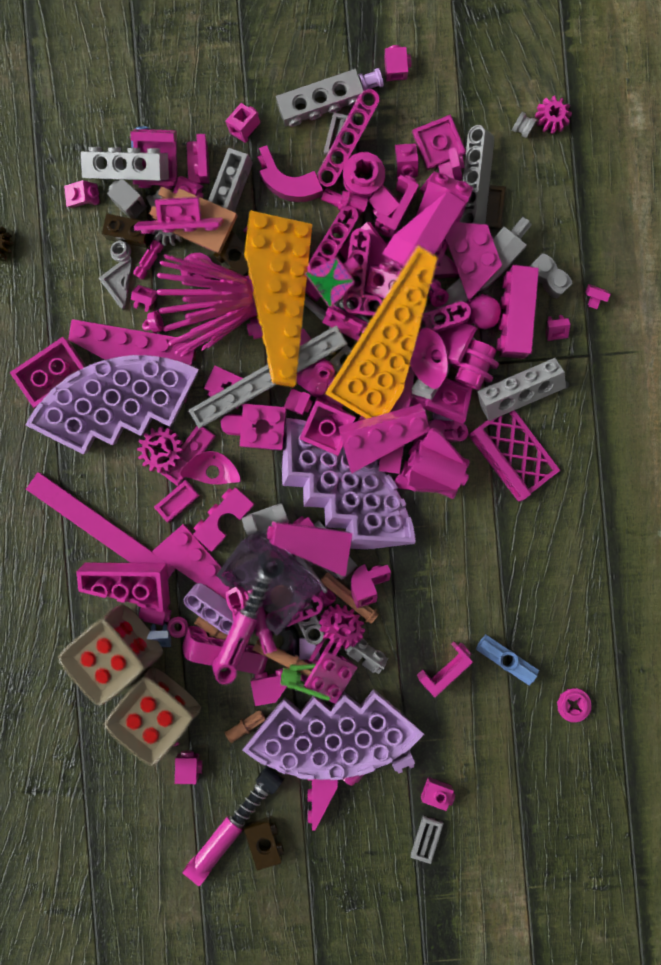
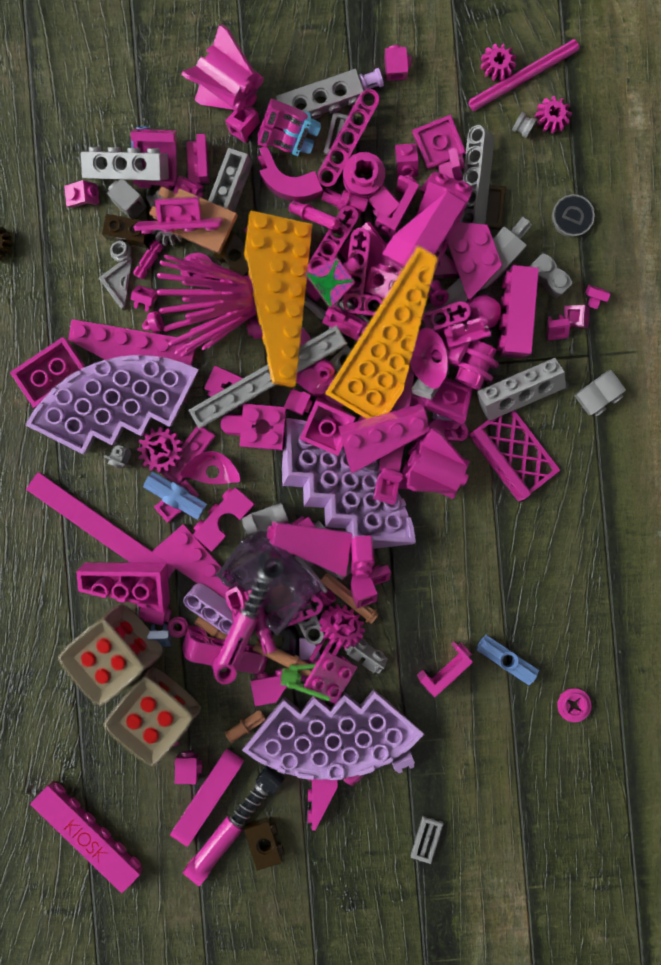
(87, 836): none -> dark pink brick
(119, 457): none -> light grey hinge
(175, 495): none -> medium blue piece
(207, 797): none -> dark pink beam
(225, 75): none -> dark pink brick
(287, 128): none -> hips
(307, 213): none -> dark pink axle
(362, 556): none -> dark pink brick
(387, 486): none -> dark pink bracket
(438, 794): dark pink brick -> none
(468, 332): none -> dark pink hinge
(496, 69): none -> dark pink gear
(524, 75): none -> dark pink axle
(573, 215): none -> black tile
(577, 315): none -> dark pink slope
(600, 392): none -> light grey brick

